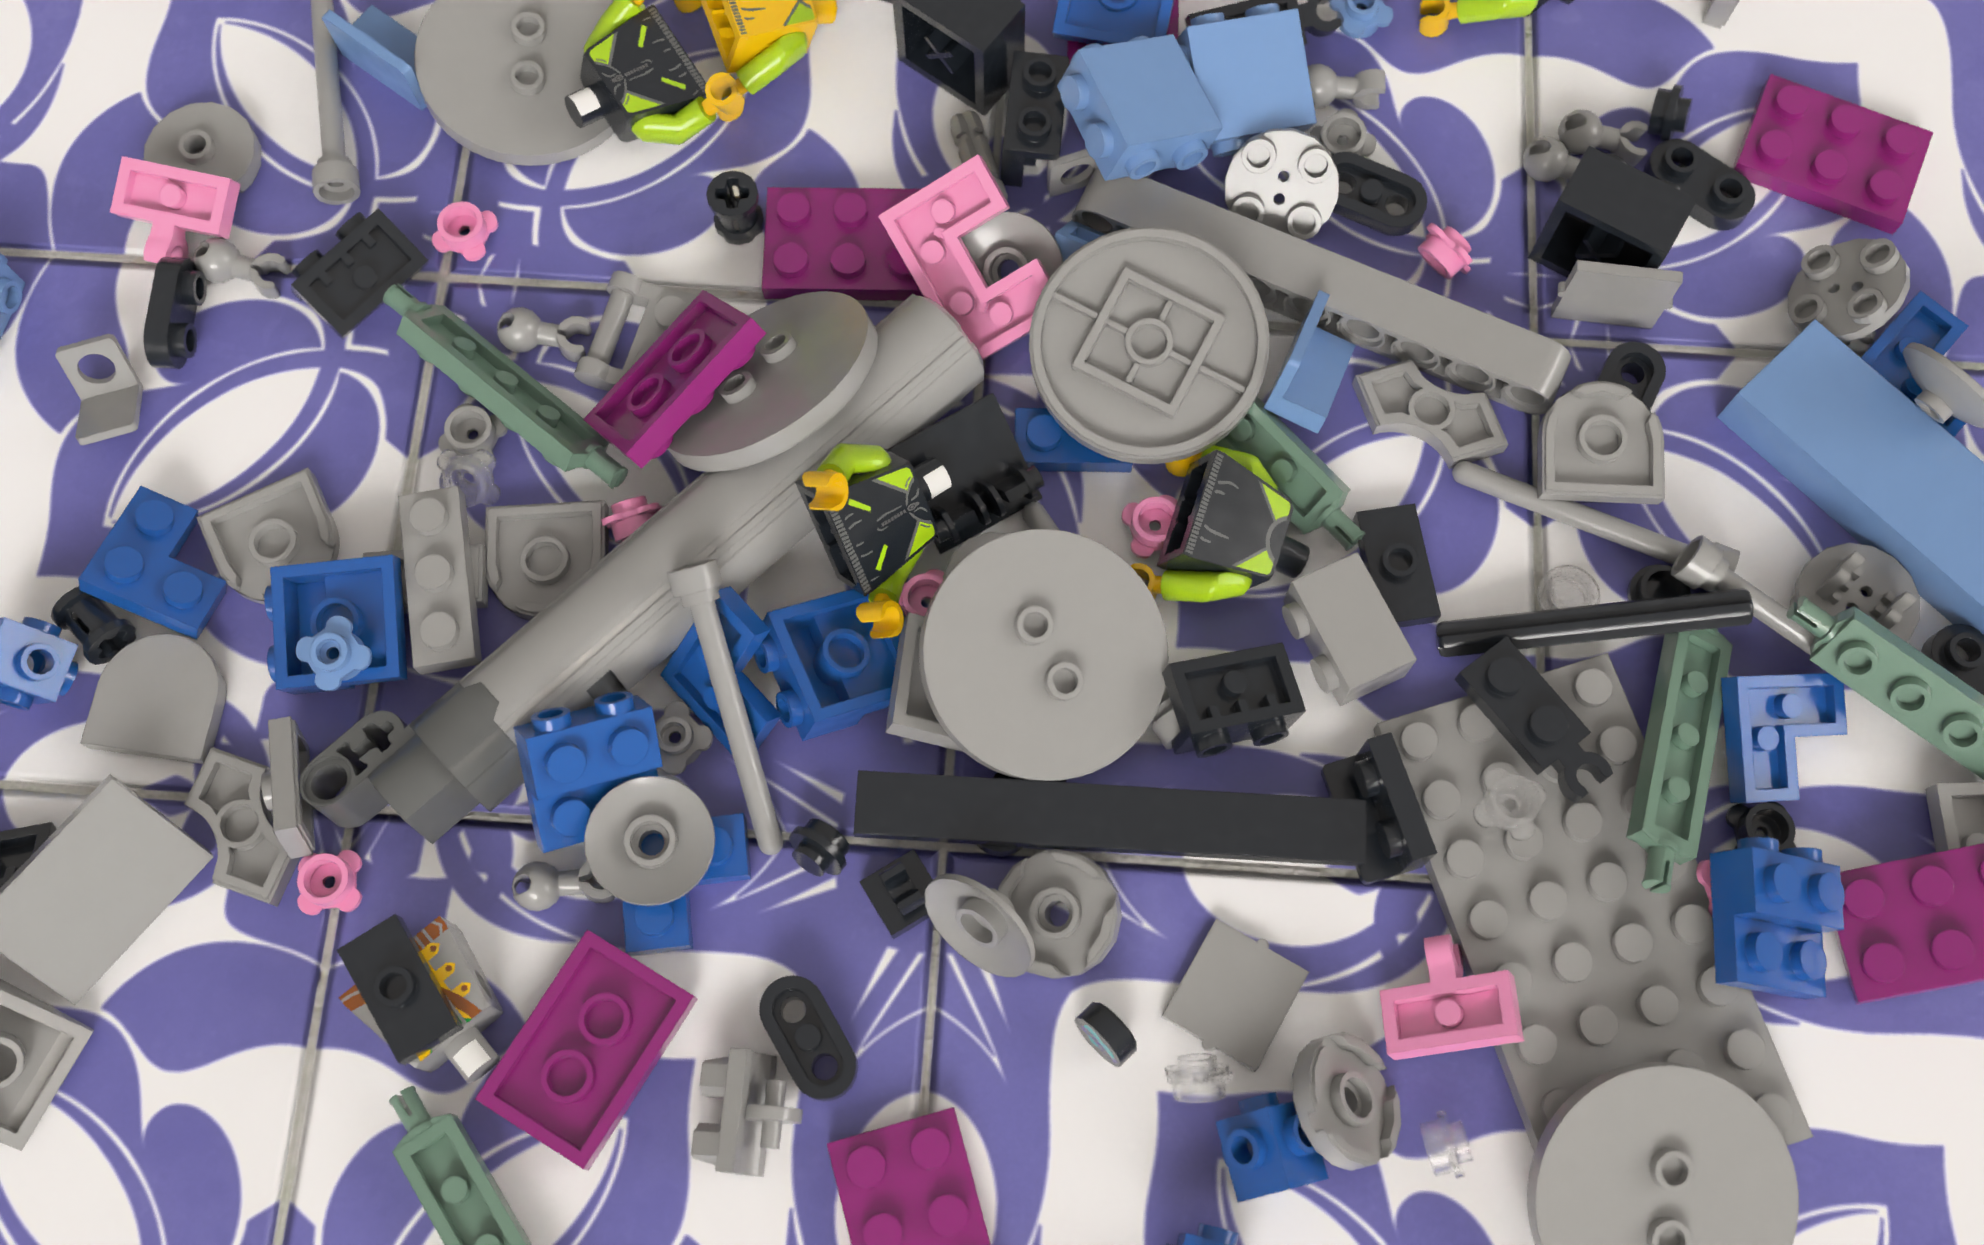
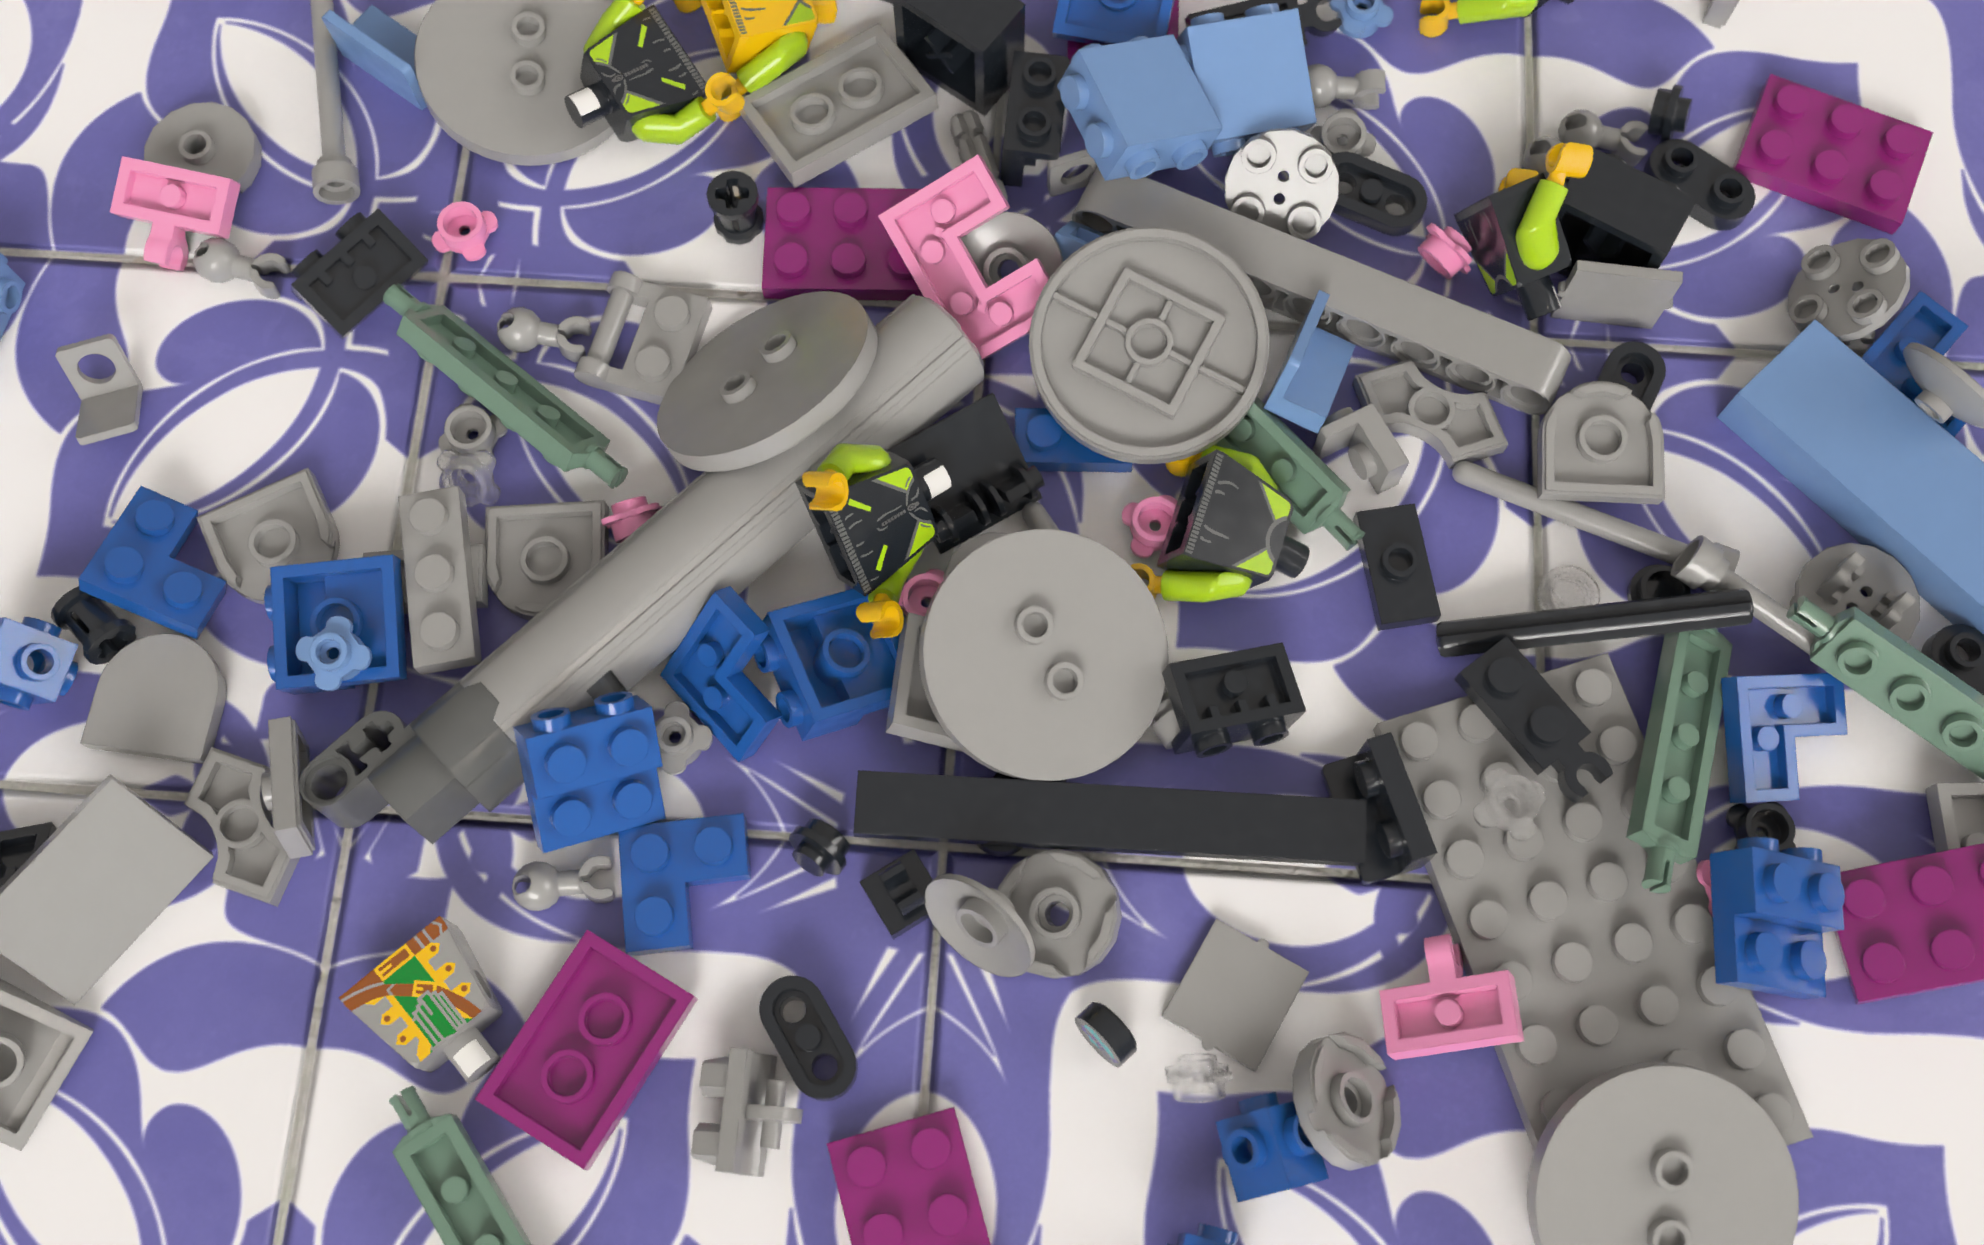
(172, 311): black plate -> none
(312, 877): bright pink plate -> none
(400, 989): black plate -> none
(631, 814): light grey dish -> none
(675, 378): magenta plate -> none
(698, 589): light grey piece -> none
(838, 105): none -> light grey plate
(1347, 630): light grey brick -> none
(1371, 445): none -> light grey bracket
(1446, 1145): clear plate -> none
(1519, 232): none -> torso

